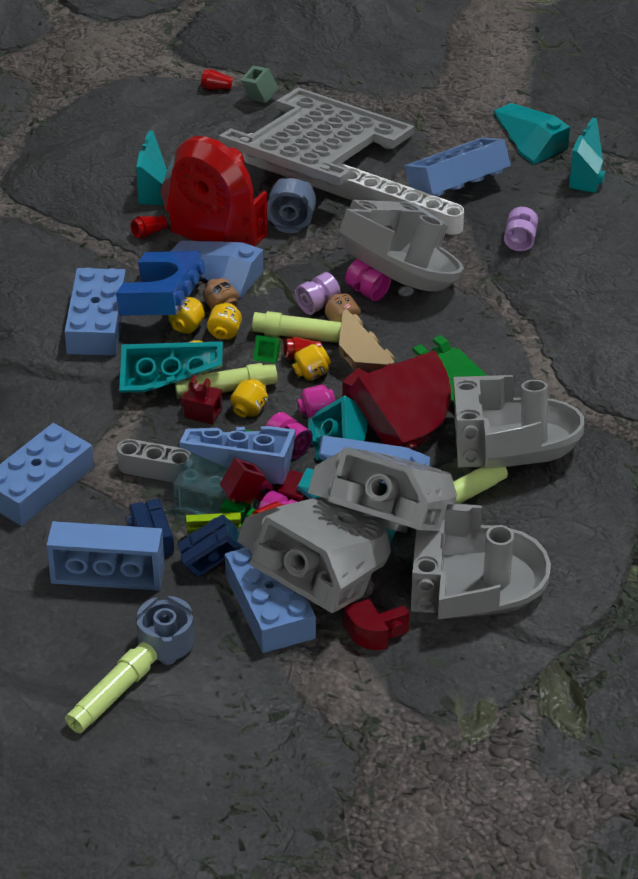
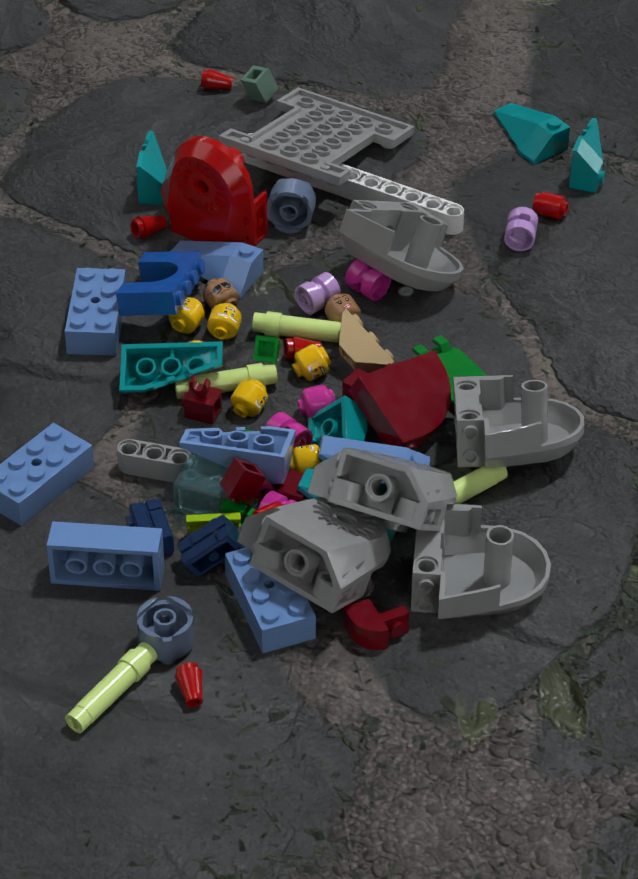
(190, 681): none -> red cone
(305, 457): none -> yellow head
(458, 166): medium blue brick -> none
(550, 205): none -> red brick

